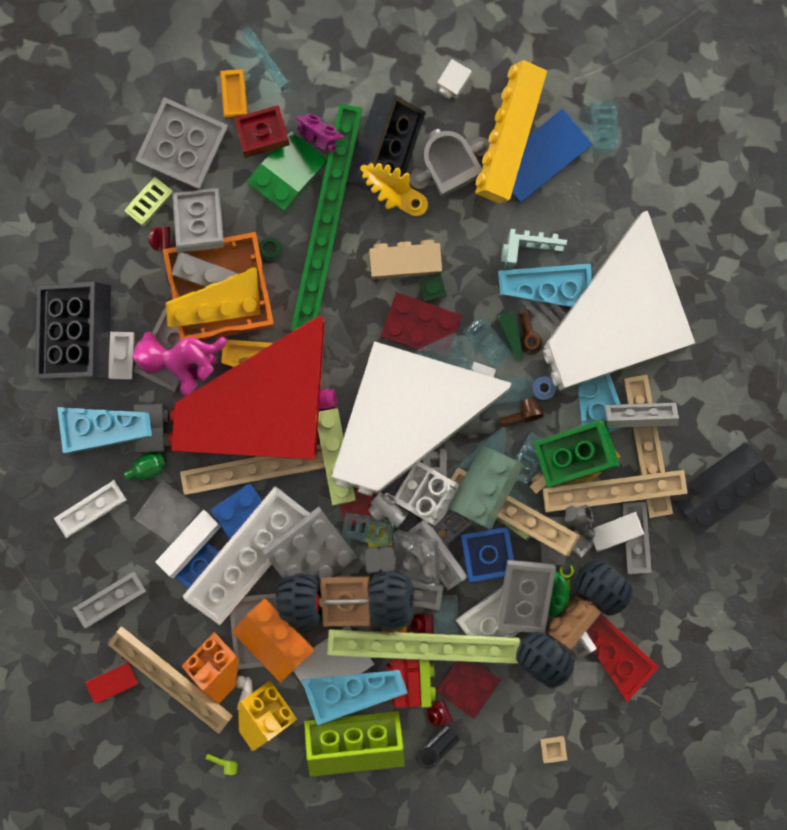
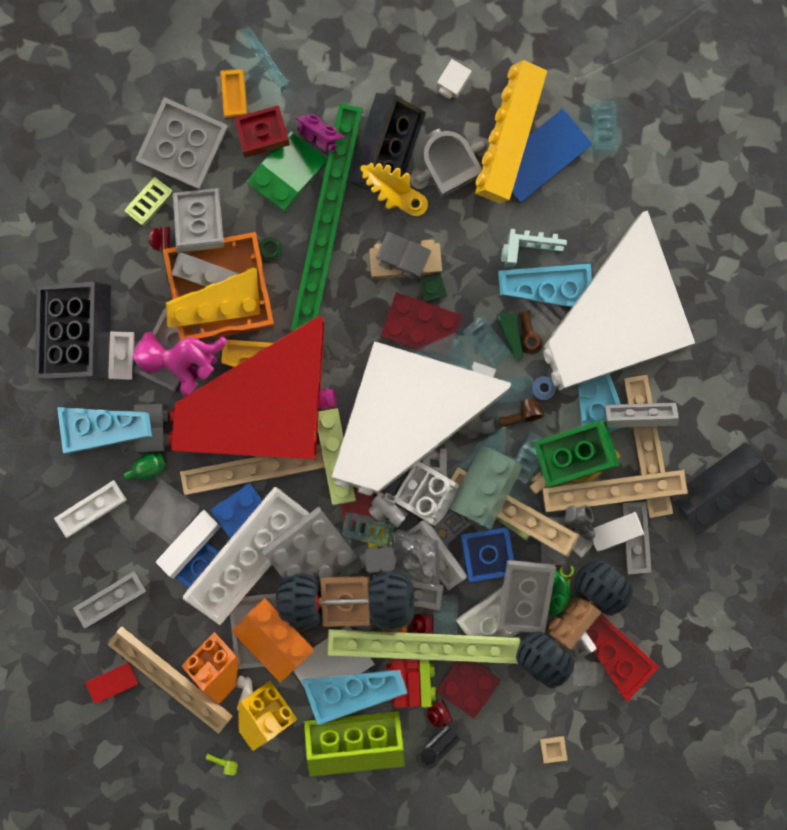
(403, 255): none -> dark grey brick

